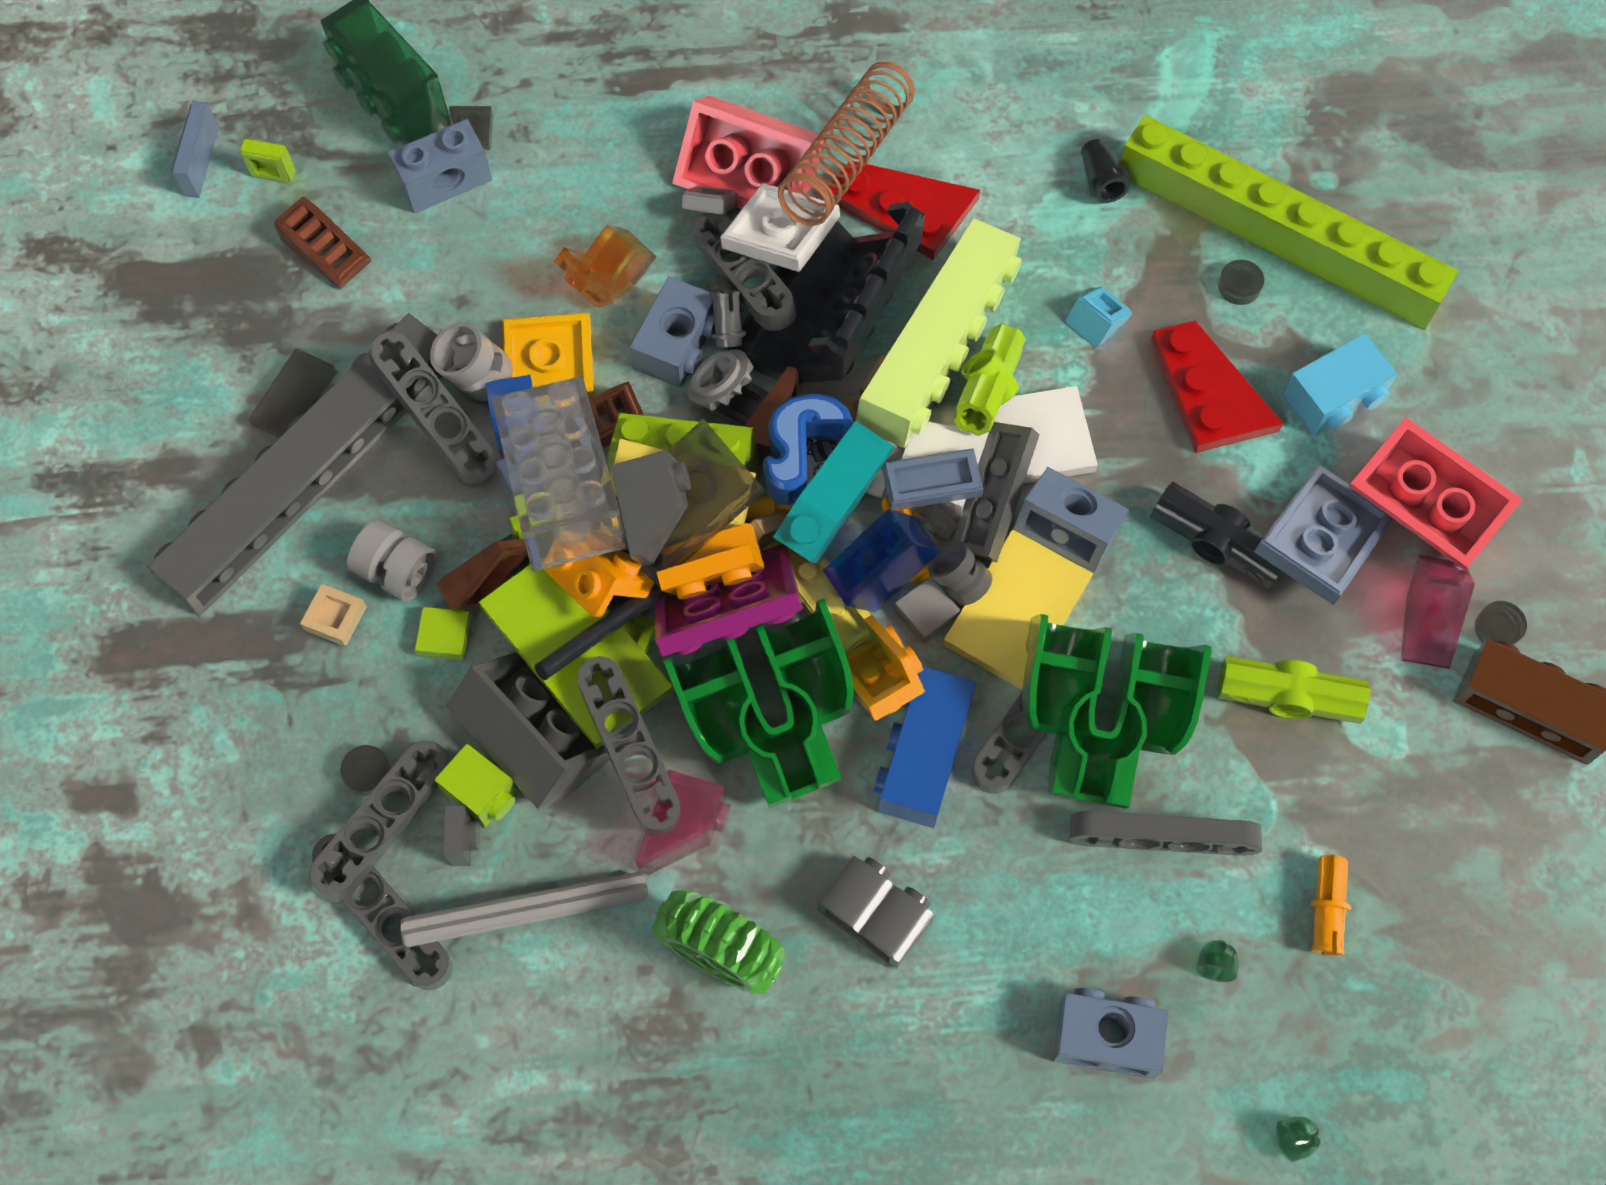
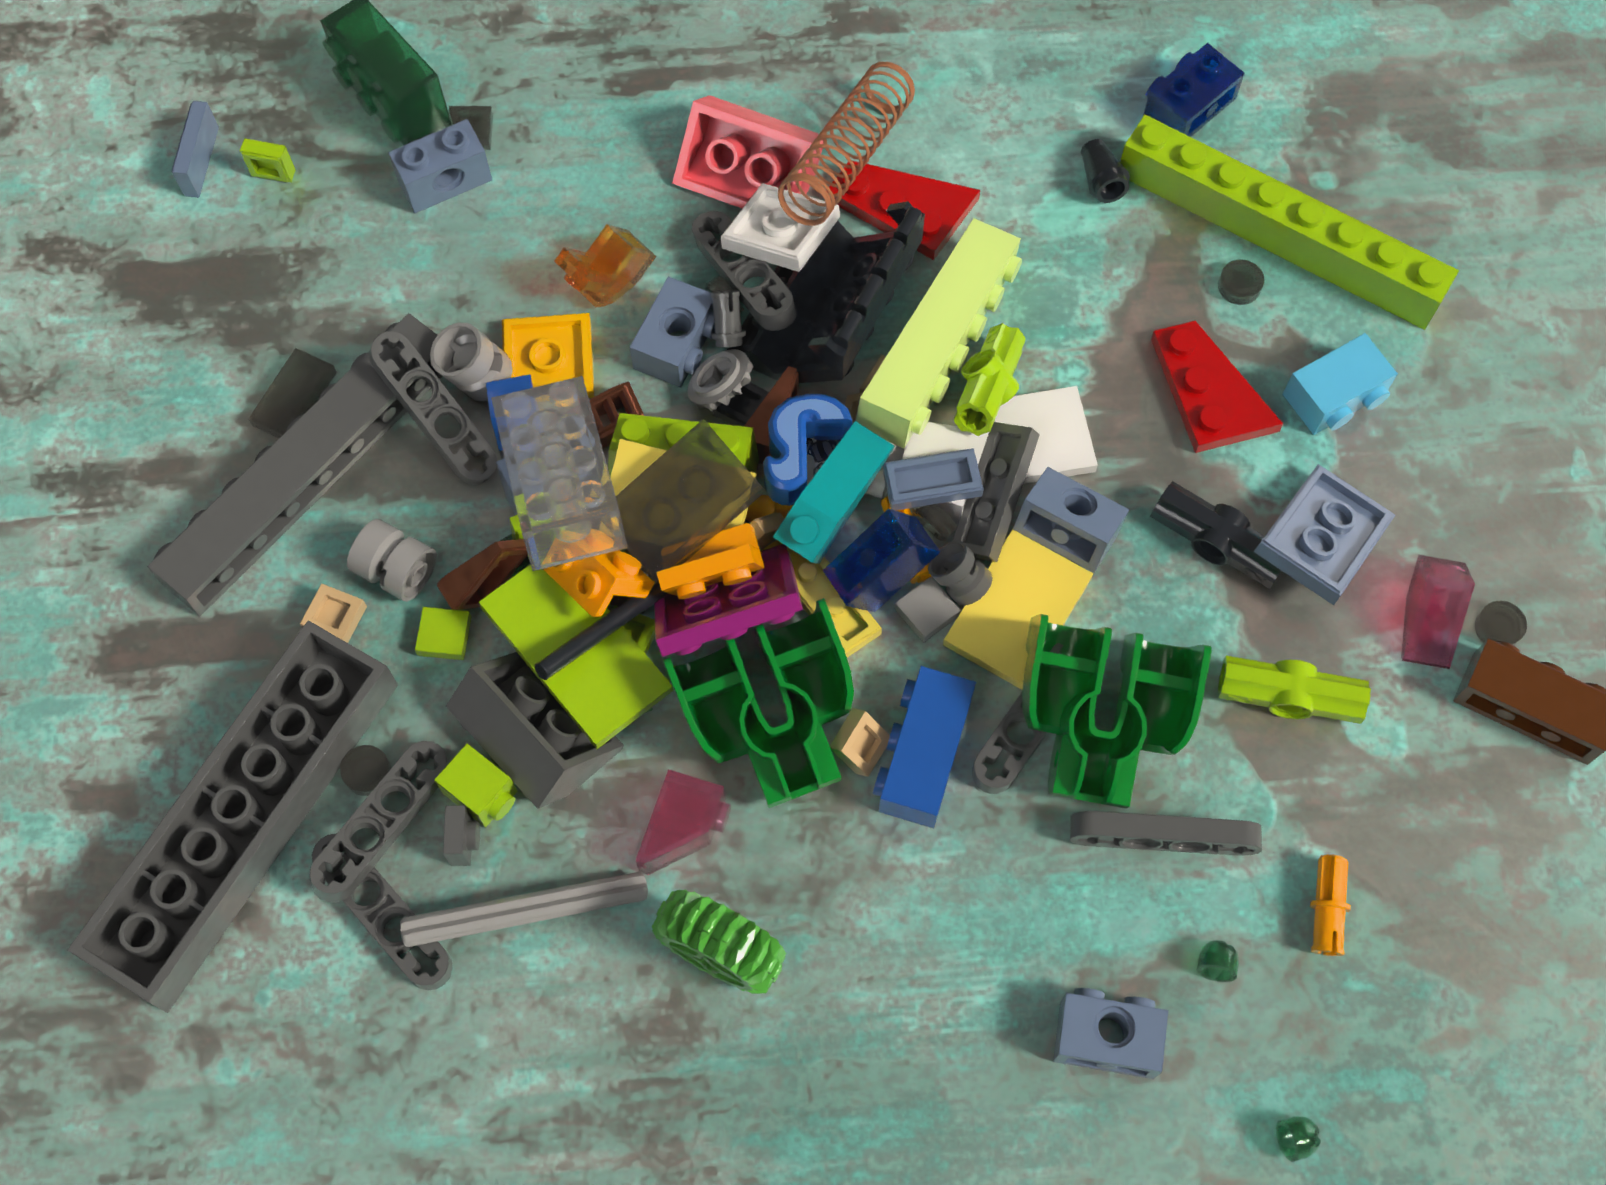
(234, 817): none -> dark grey brick
(302, 223): copper slope -> none
(632, 743): dark grey beam -> none
(650, 501): dark grey slope -> none
(709, 199): dark grey tile -> none
(860, 742): none -> tan plate
(876, 910): dark grey brick -> none
(884, 671): light orange bracket -> none
(1097, 316): medium azure slope -> none
(1194, 91): none -> clear blue brick
(1435, 493): coral slope -> none

